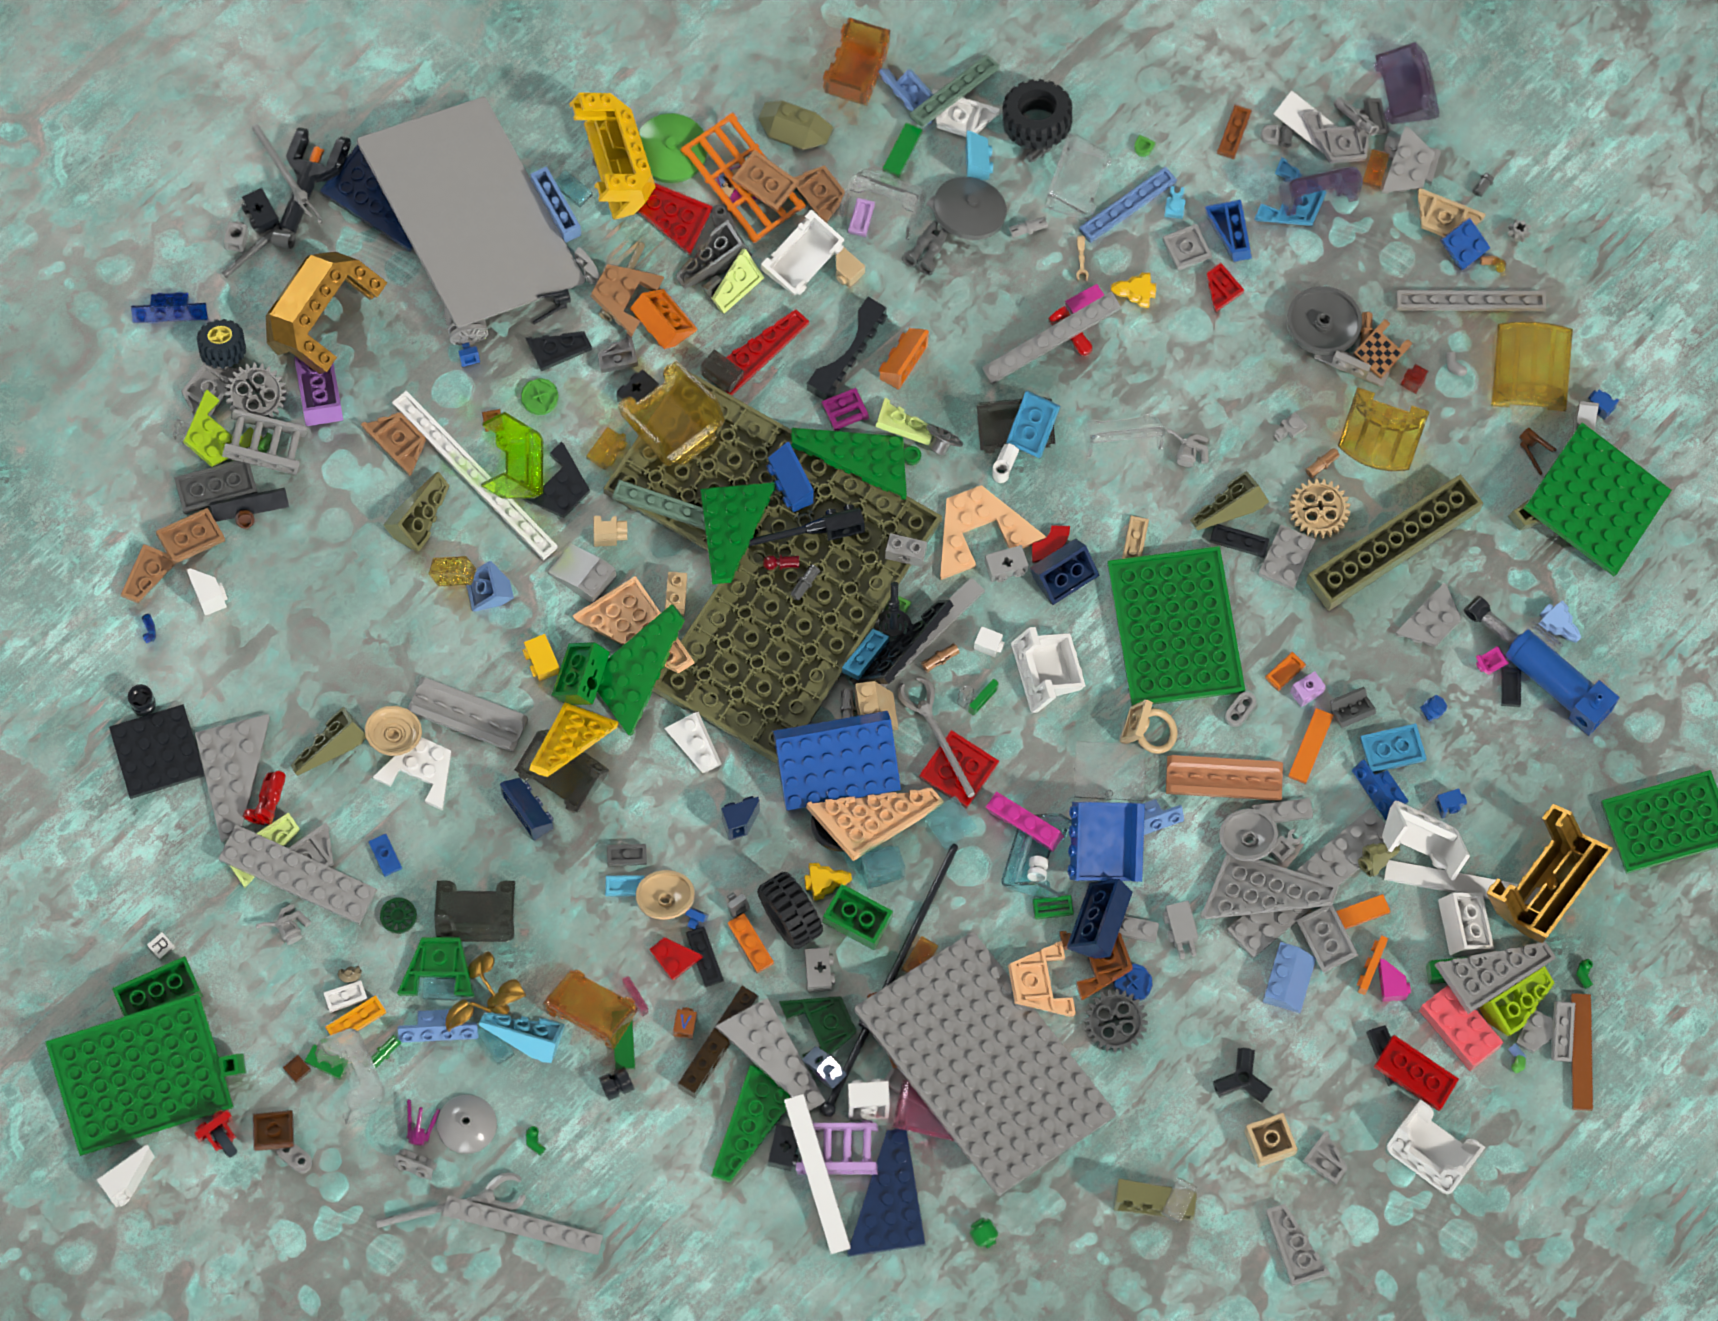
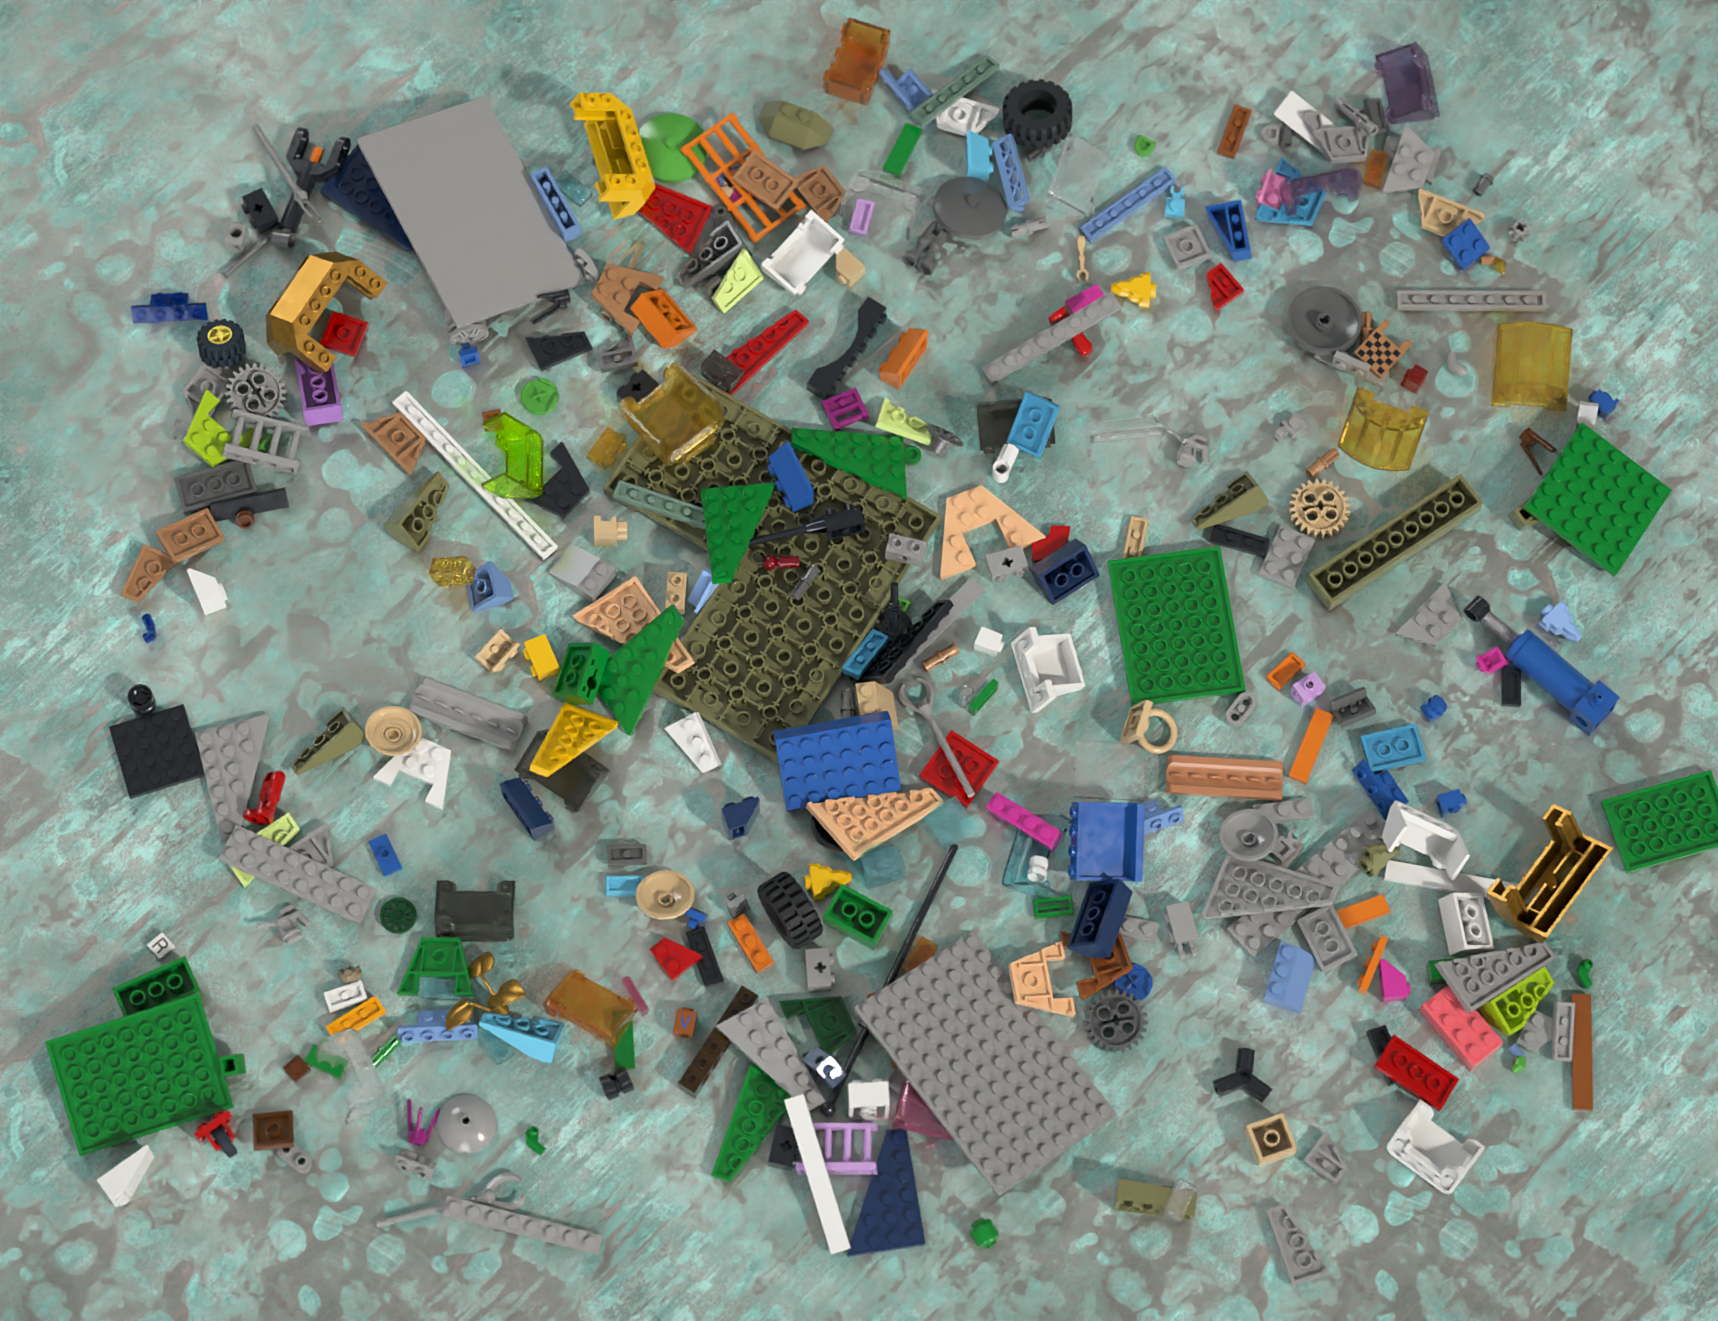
(344, 334): none -> red plate
(497, 651): none -> tan bracket
(702, 591): none -> light blue panel
(1007, 172): none -> medium blue fence
(1270, 191): none -> bright pink bracket

